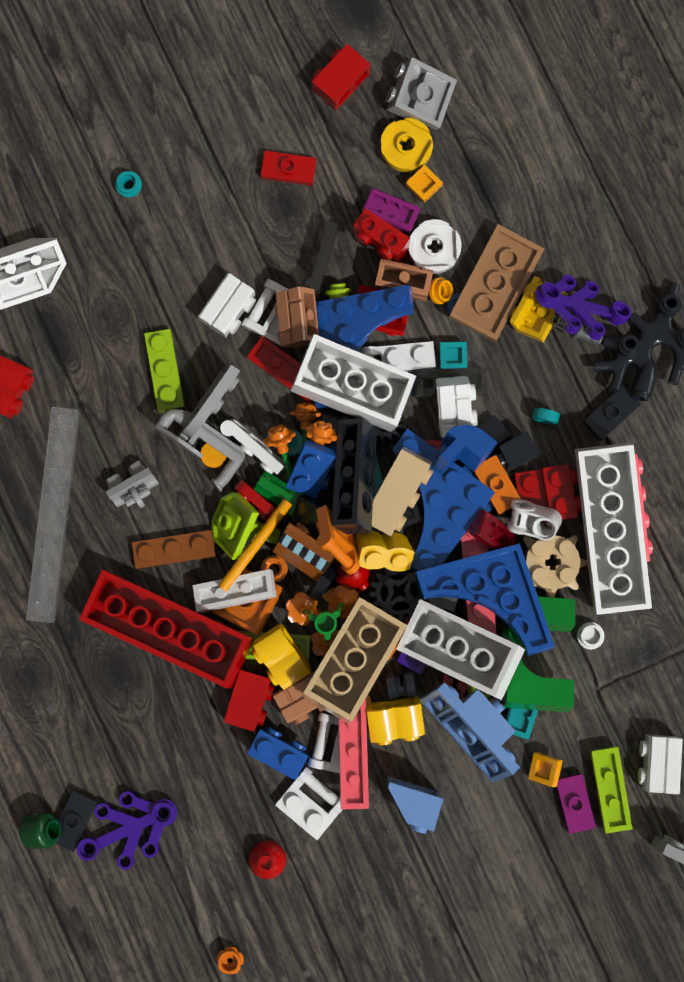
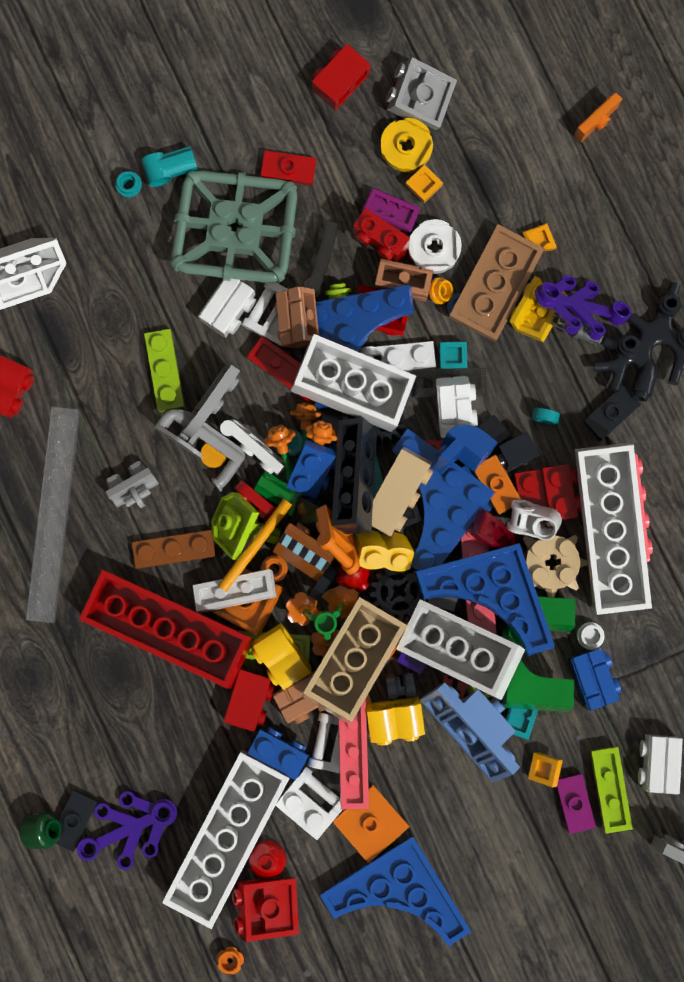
(162, 167): none -> teal piece
(226, 840): none -> white brick
(245, 239): none -> sand green plate
(266, 909): none -> red plate
(371, 828): none -> orange plate
(400, 881): none -> blue plate
(417, 804): medium blue slope -> none
(541, 236): none -> light orange tile
(594, 678): none -> blue brick
(598, 118): none -> orange plate

